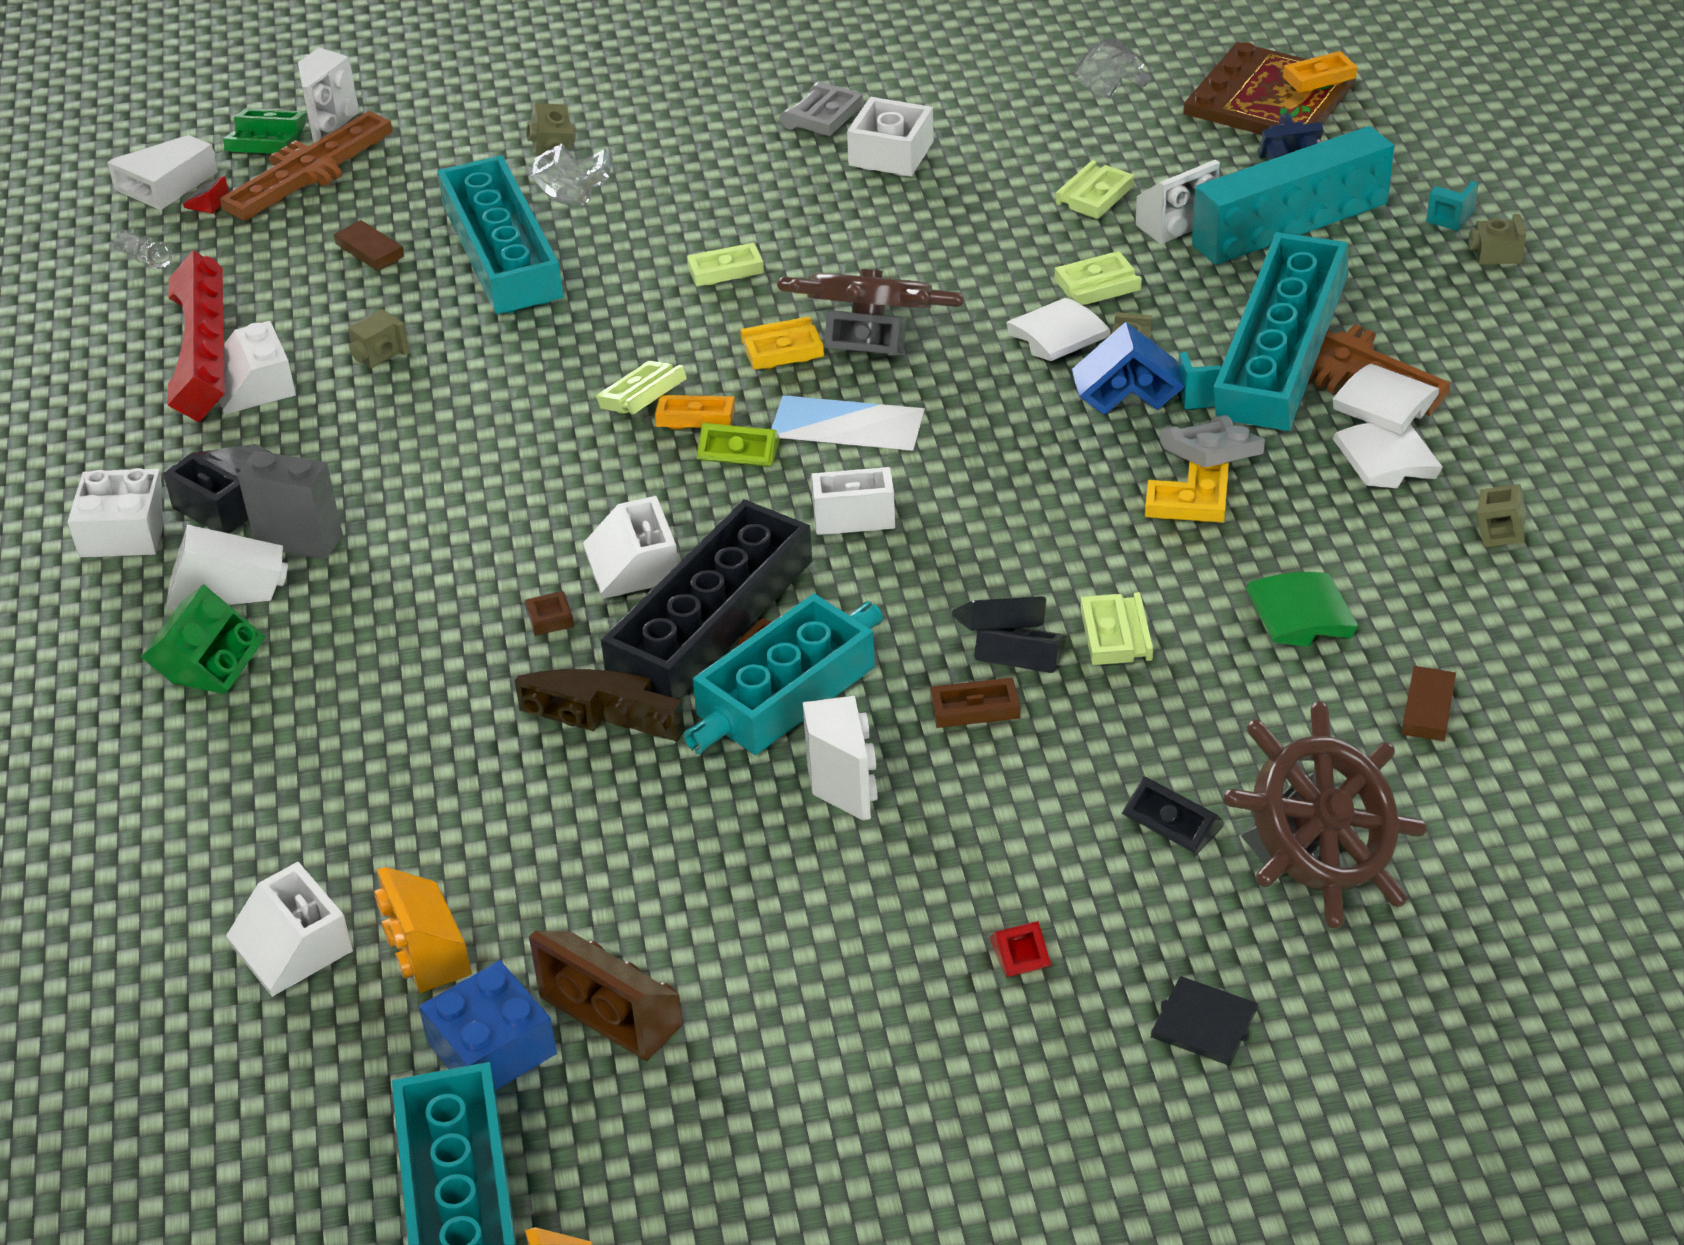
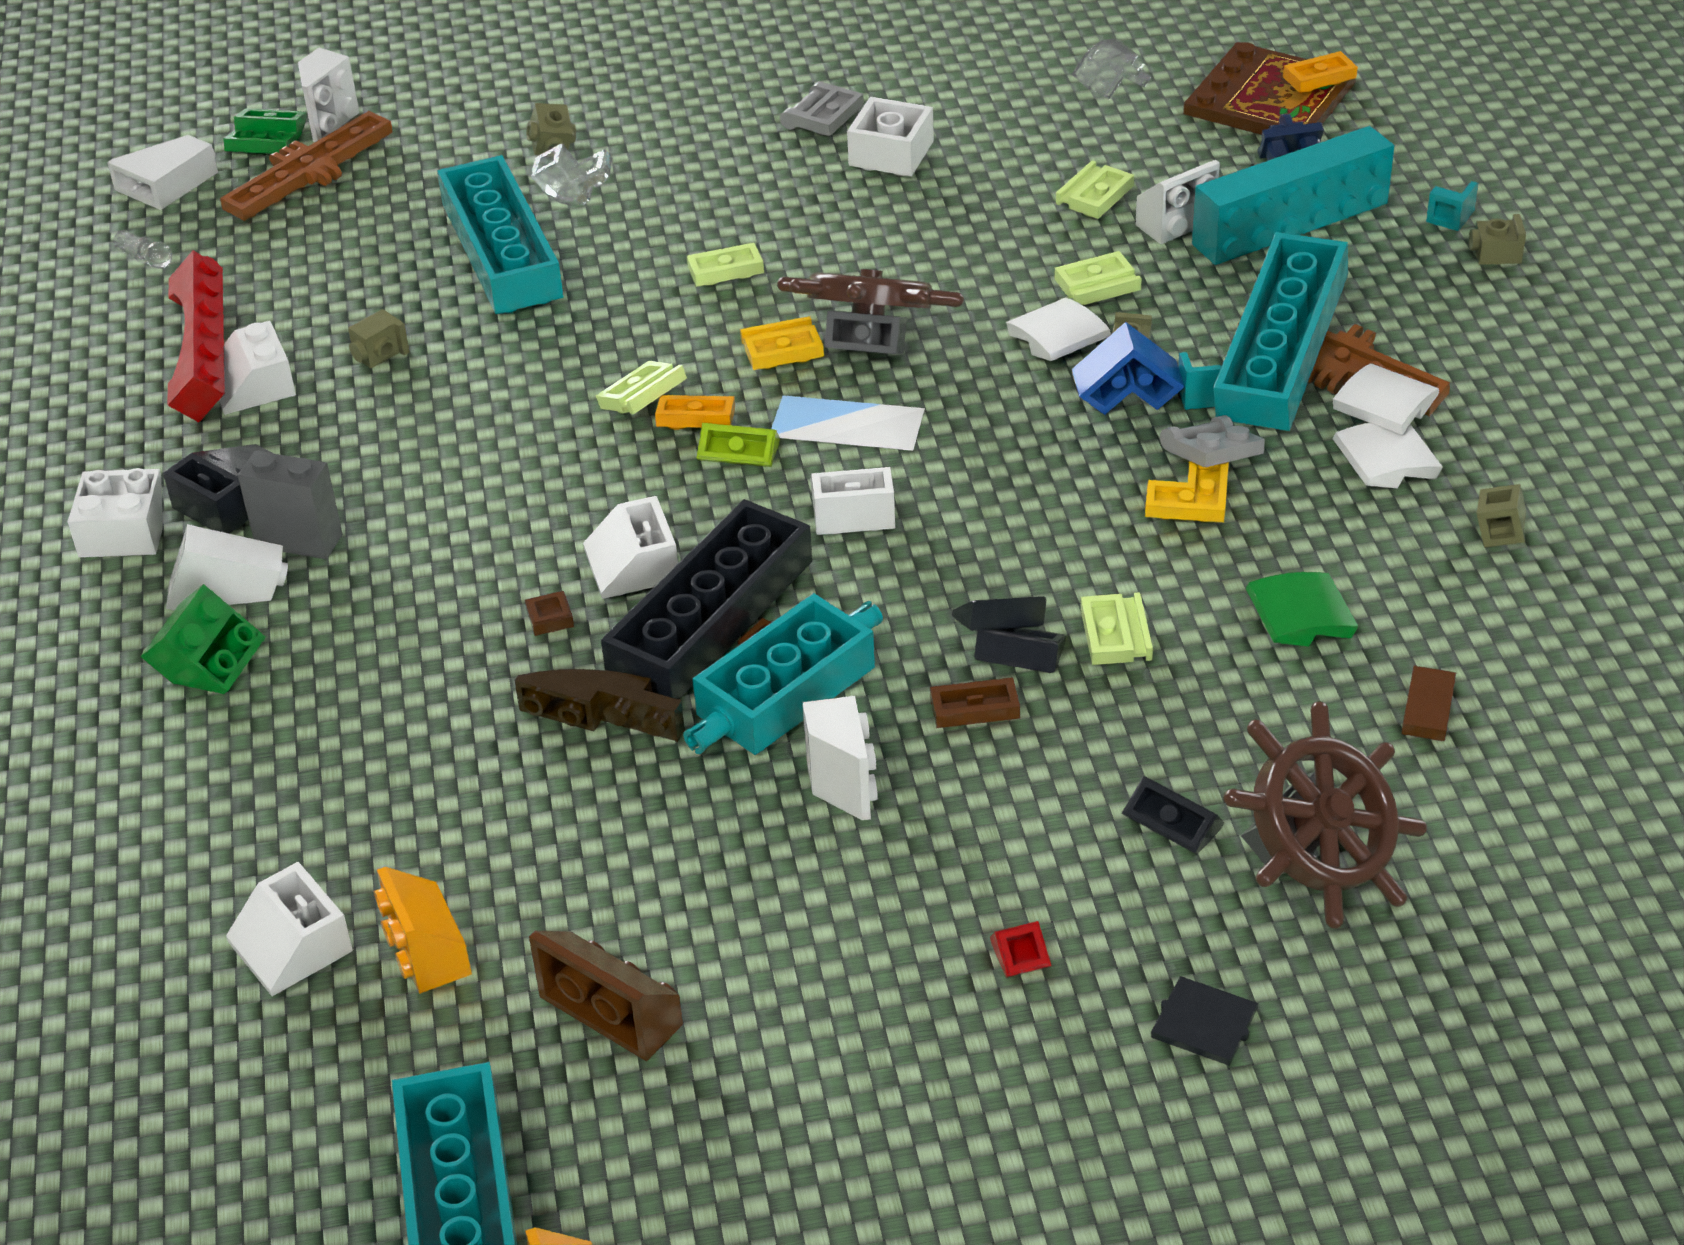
(208, 196): red slope -> none
(369, 245): reddish brown tile -> none
(489, 1021): blue brick -> none

